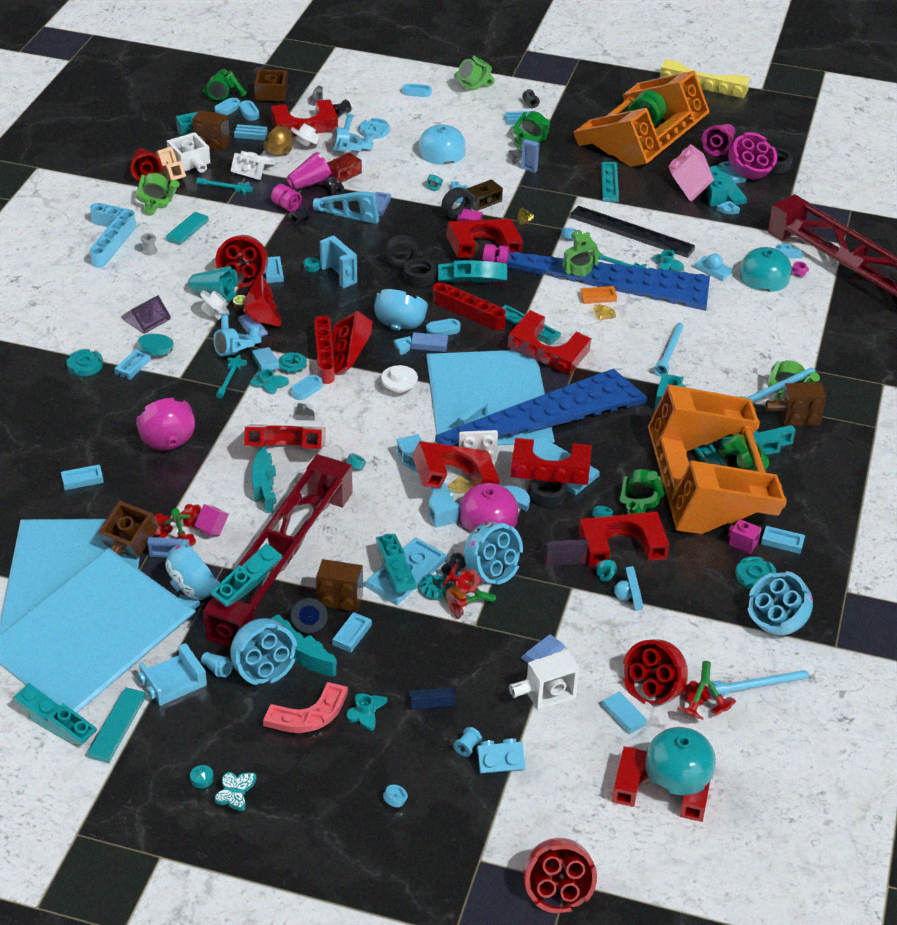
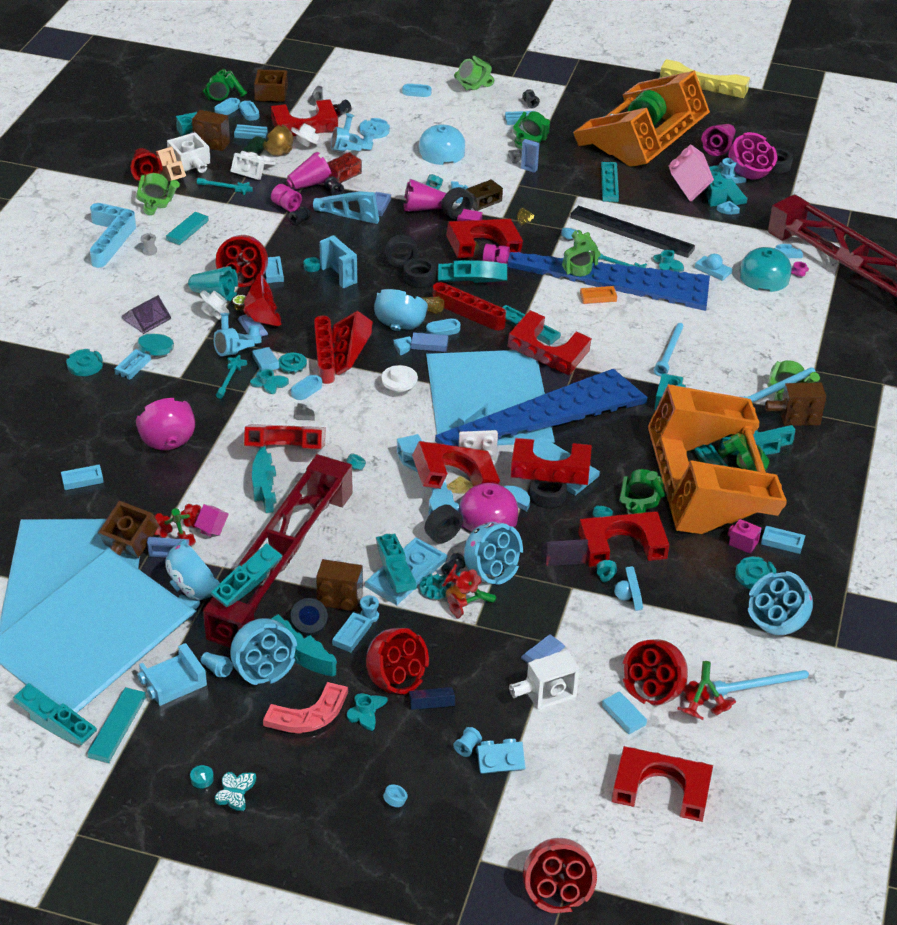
(255, 144): none -> clear green plate
(369, 607): none -> medium azure bush
(394, 656): none -> red cylinder
(422, 197): none -> dark pink cone
(435, 304): none -> clear yellow cone
(450, 528): none -> black tyre
(604, 312): clear yellow tile -> none
(680, 760): teal cylinder -> none
(728, 168): none -> medium azure bush

